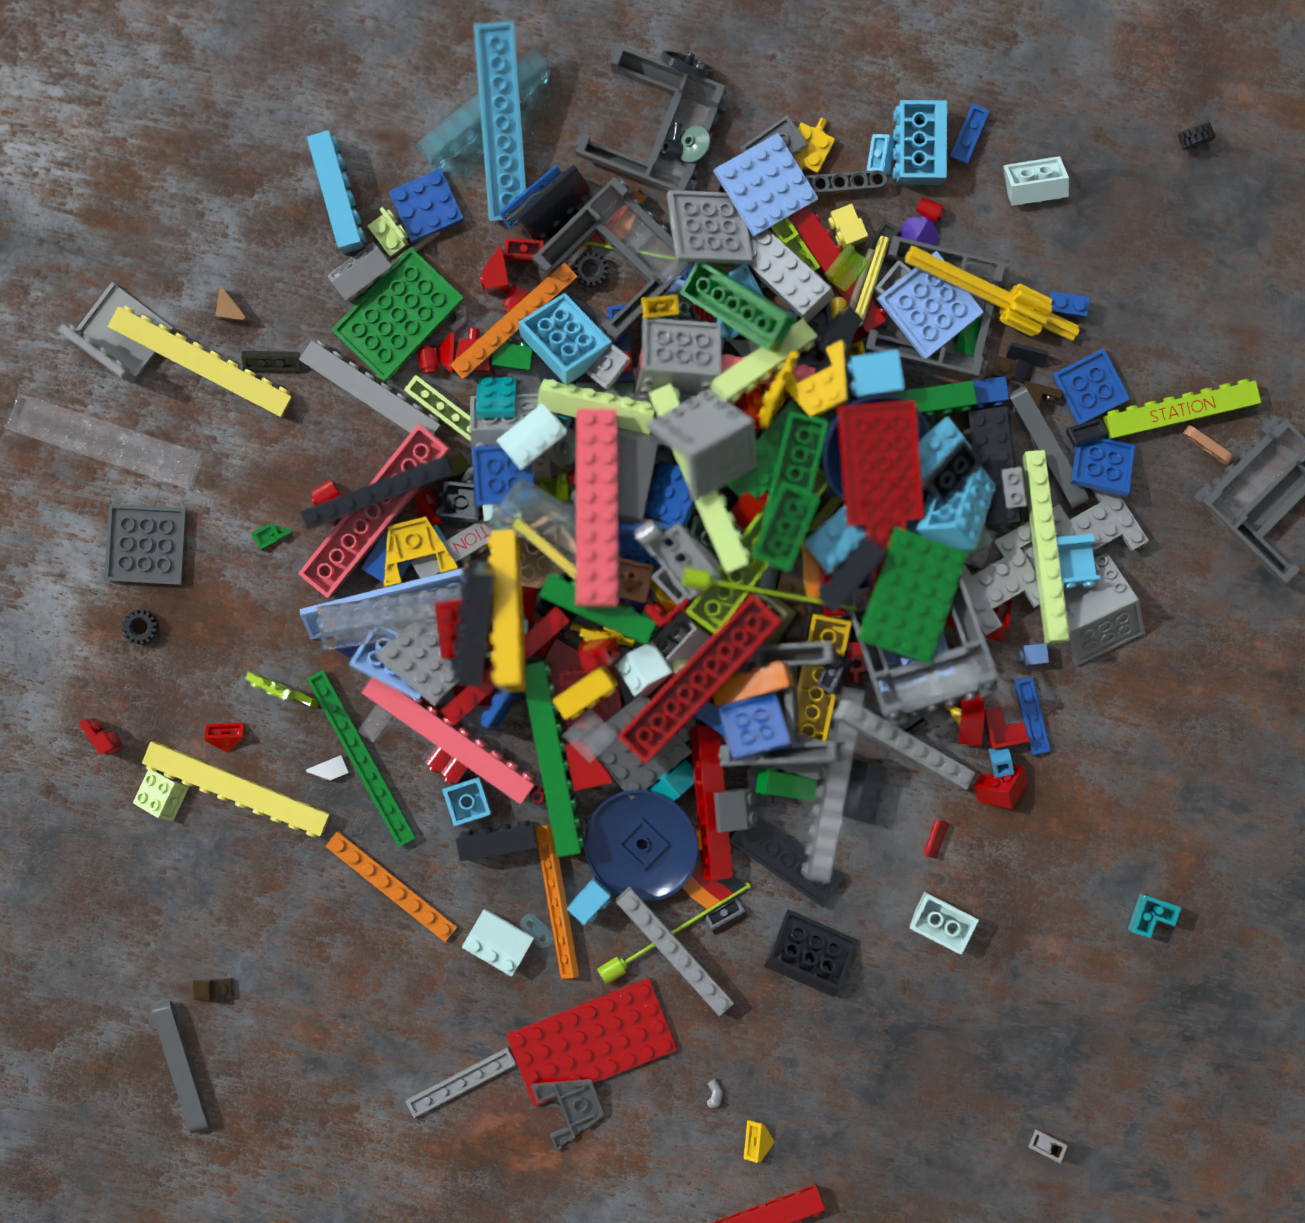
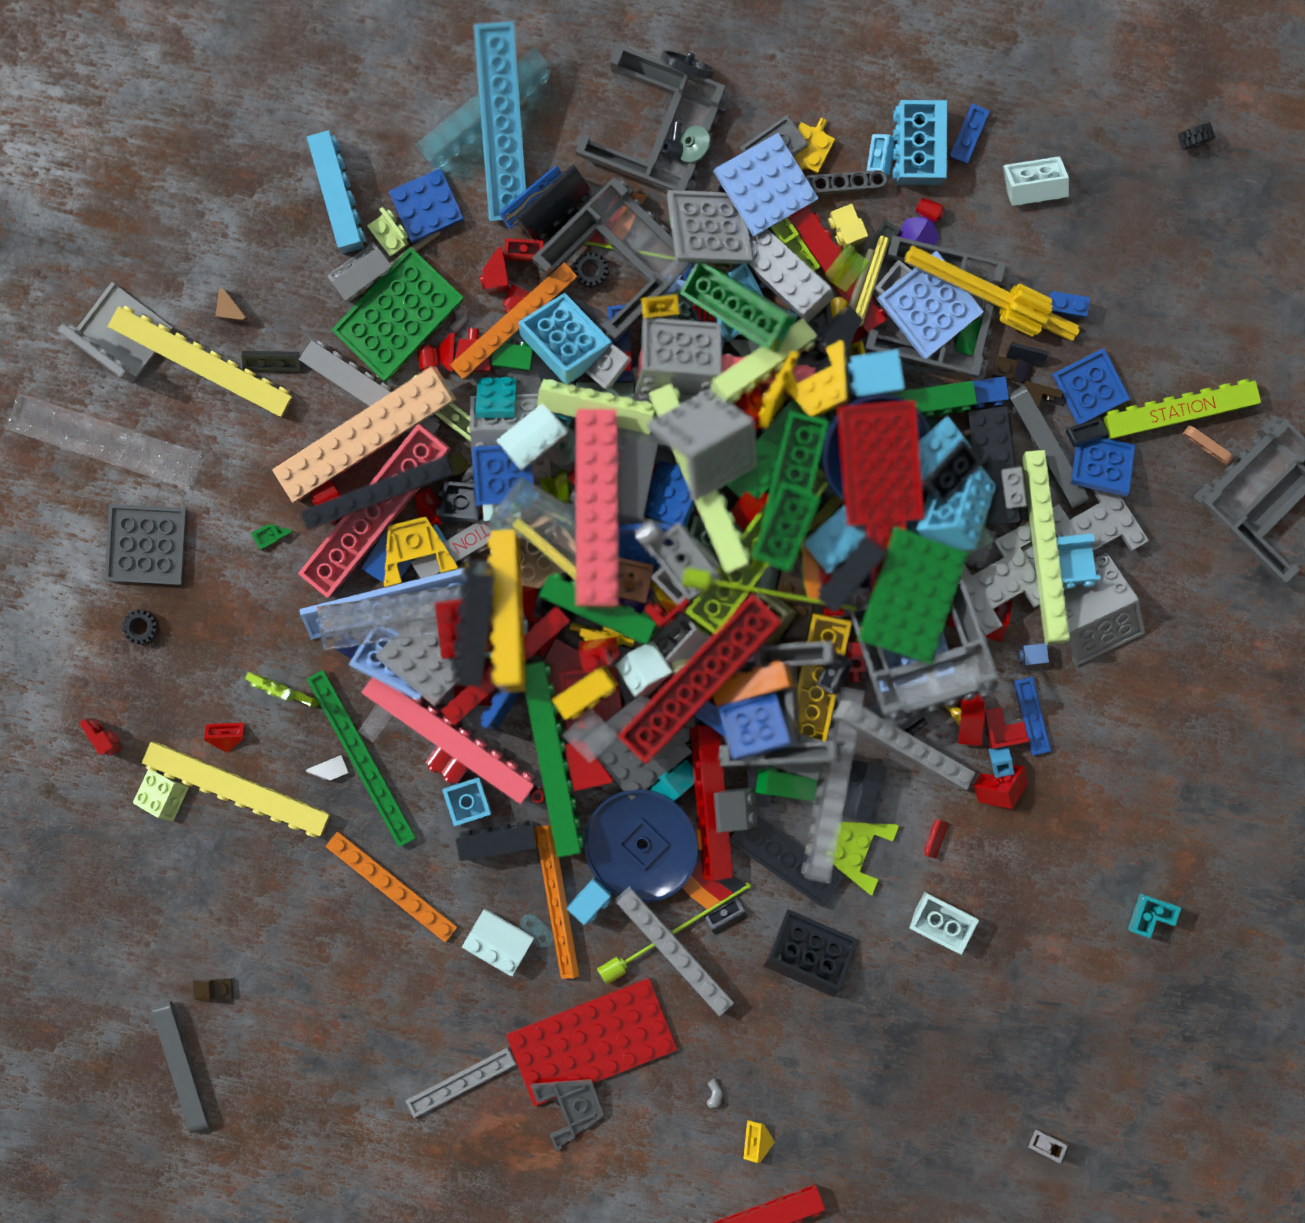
(364, 434): none -> light nougat brick
(853, 846): none -> lime wing

